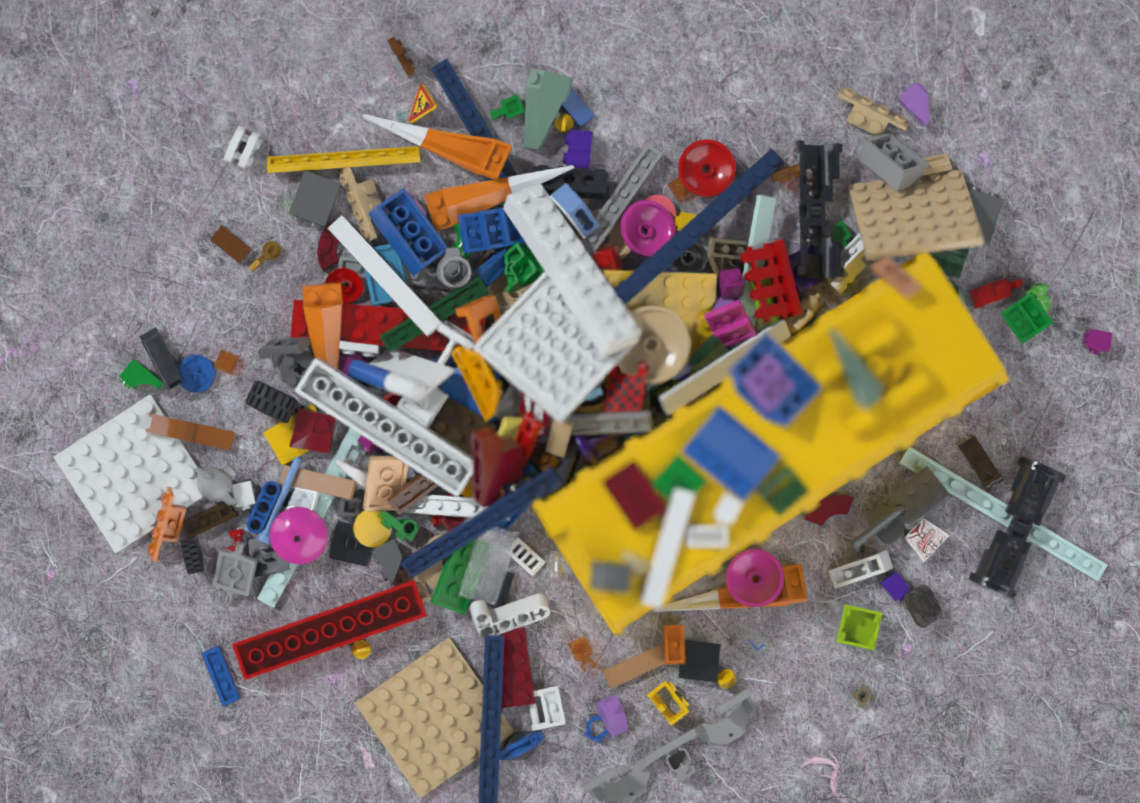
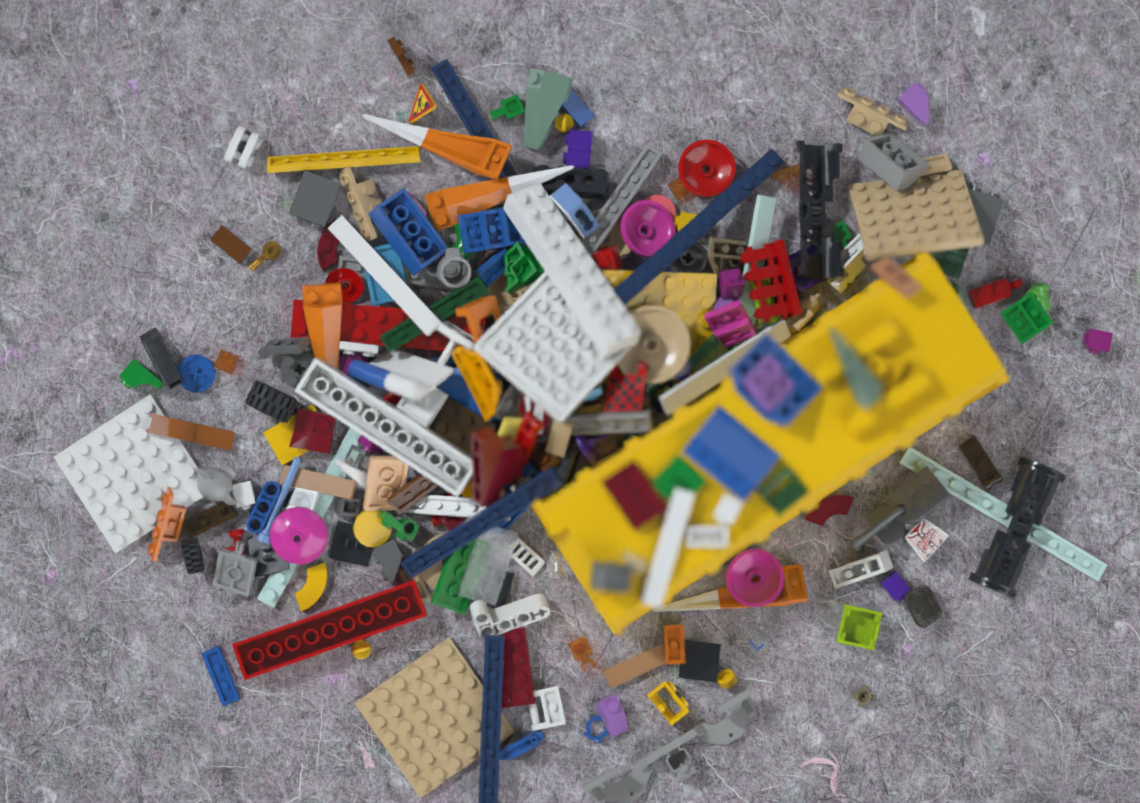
(314, 586): none -> yellow tile

